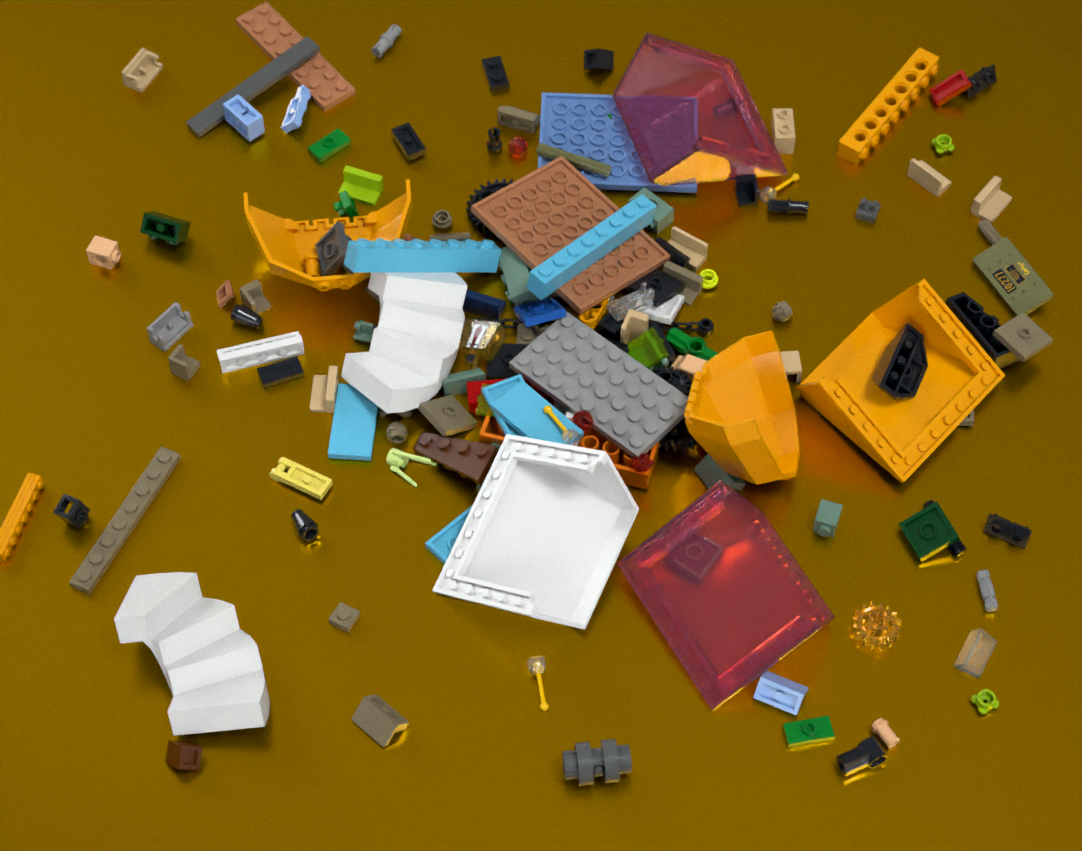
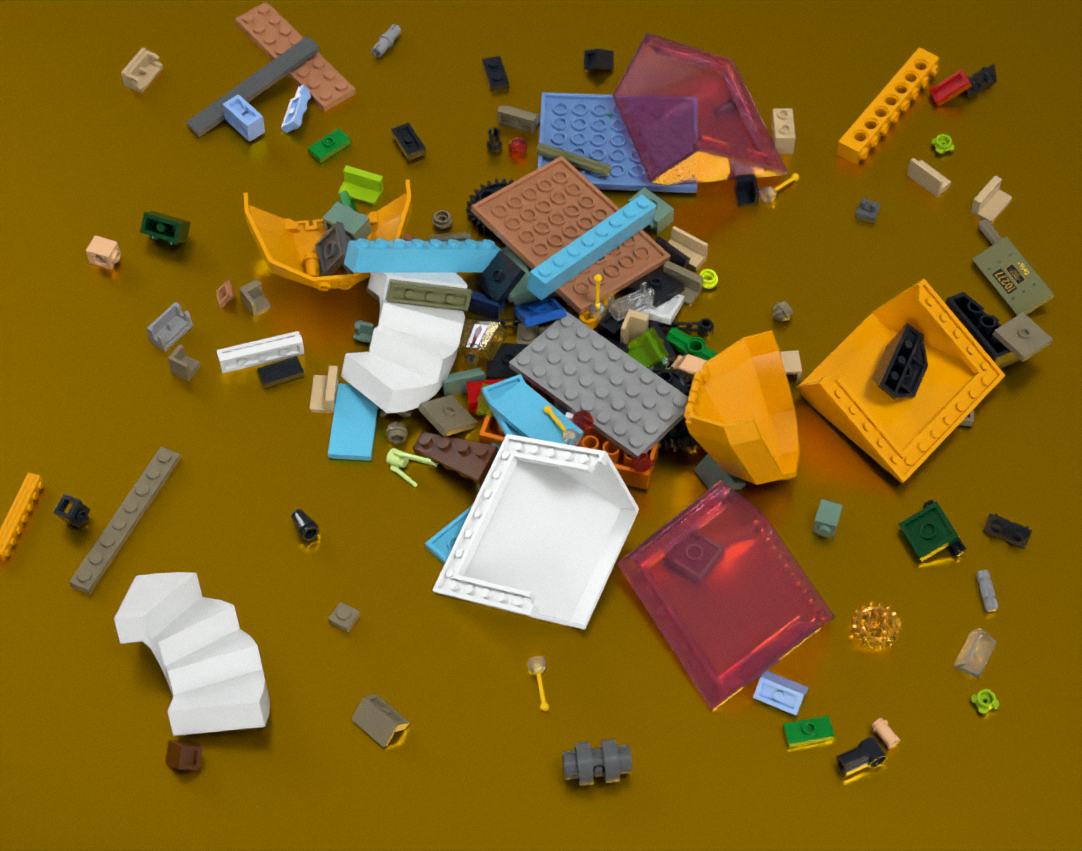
(245, 316): black cone -> none
(301, 478): light yellow plate -> none
(355, 224): none -> sand green brick
(428, 295): none -> olive tile
(500, 277): none -> black plate
(597, 305): none -> hinge
(788, 206): black axle -> none

